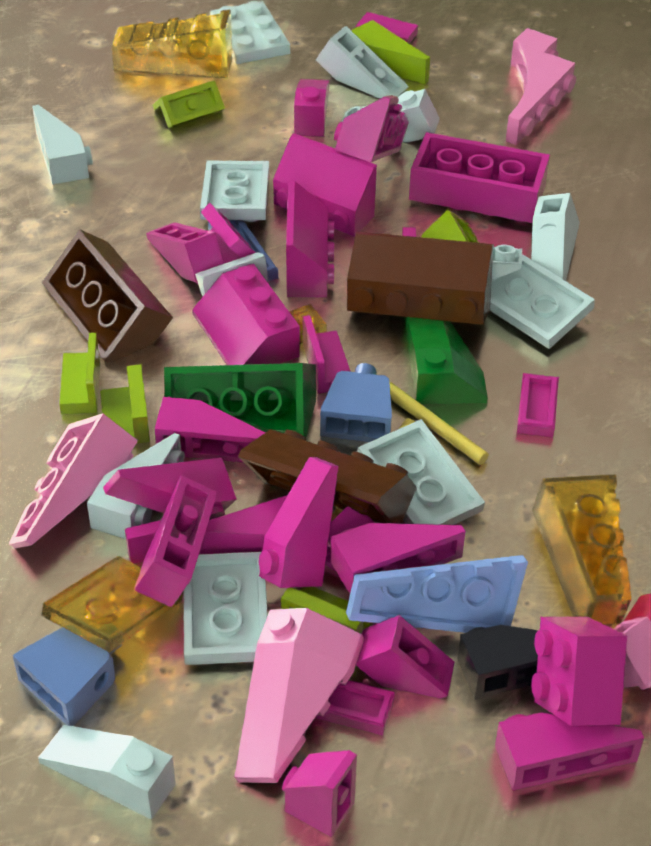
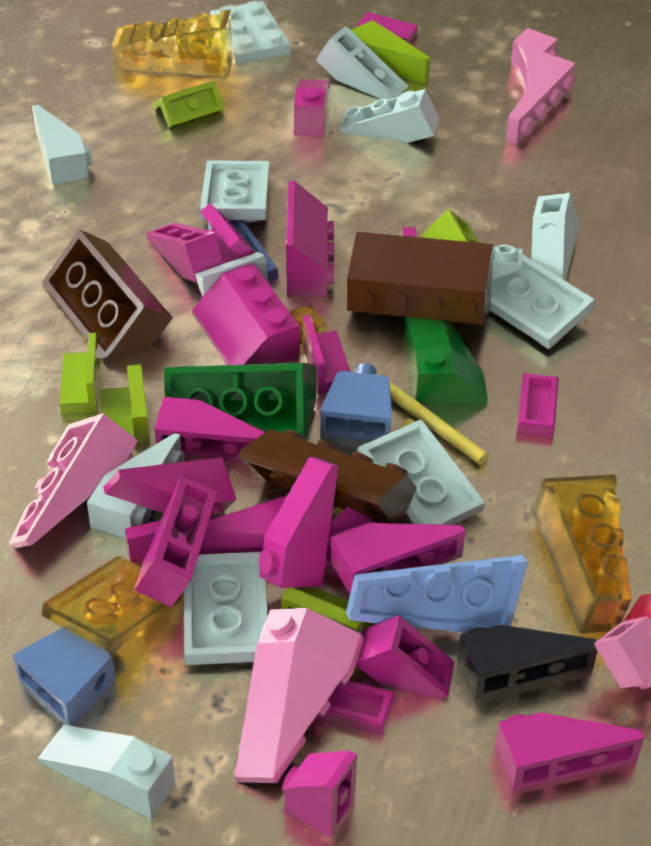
(332, 177): dark pink slope -> none
(373, 130): dark pink wedge -> none
(478, 177): dark pink brick -> none
(580, 670): dark pink brick -> none

